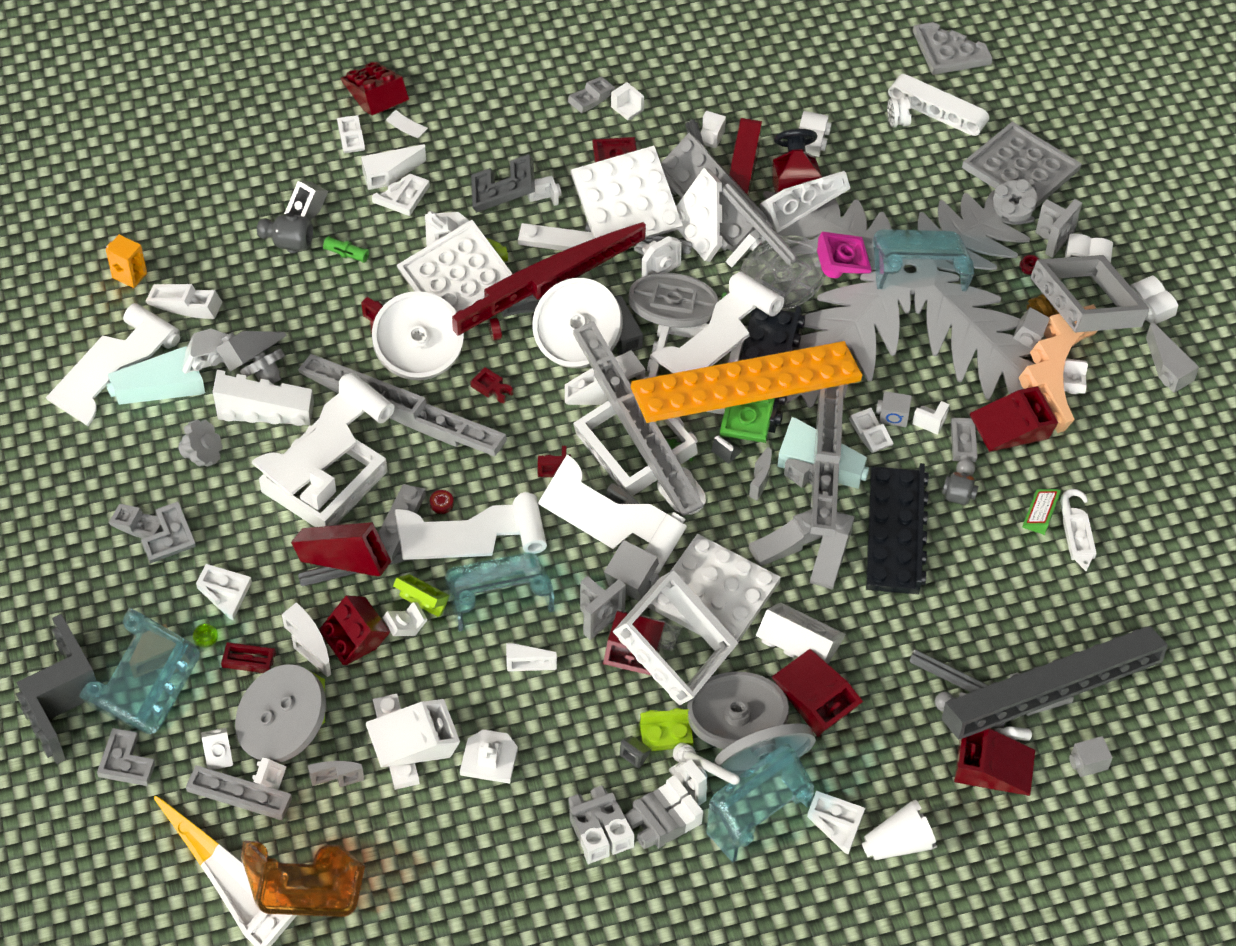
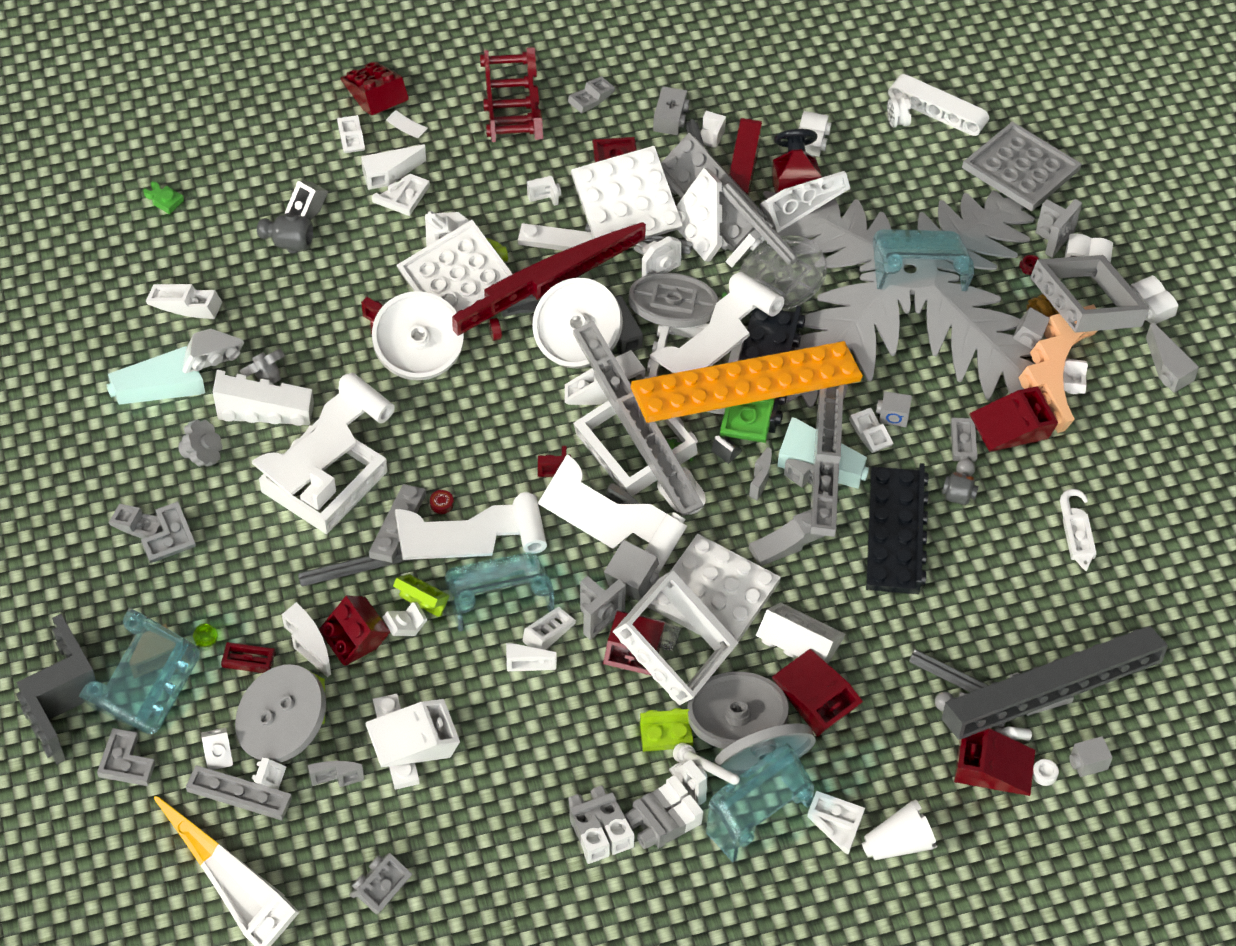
(90, 375): white door -> none
(126, 261): light orange brick -> none
(165, 198): none -> bright green plate
(224, 588): white wing -> none
(246, 345): light grey slope -> none
(316, 889): clear orange windscreen -> none
(343, 547): dark red slope -> none
(346, 249): bright green pin -> none
(381, 882): none -> light grey bracket
(412, 409): light grey slope -> none
(489, 756): white piece -> none
(490, 194): dark grey plate -> none
(490, 383): dark red plate -> none
(525, 123): none -> dark red fence
(535, 638): none -> white slope
(627, 101): white panel -> none
(634, 751): dark grey slope -> none
(670, 111): none -> light grey brick
(832, 553): light grey slope -> none
(842, 254): dark pink slope -> none
(931, 419): white panel -> none
(949, 50): light grey plate -> none
(1015, 189): light grey plate -> none
(1041, 510): slope -> none
(1045, 772): none -> white tile

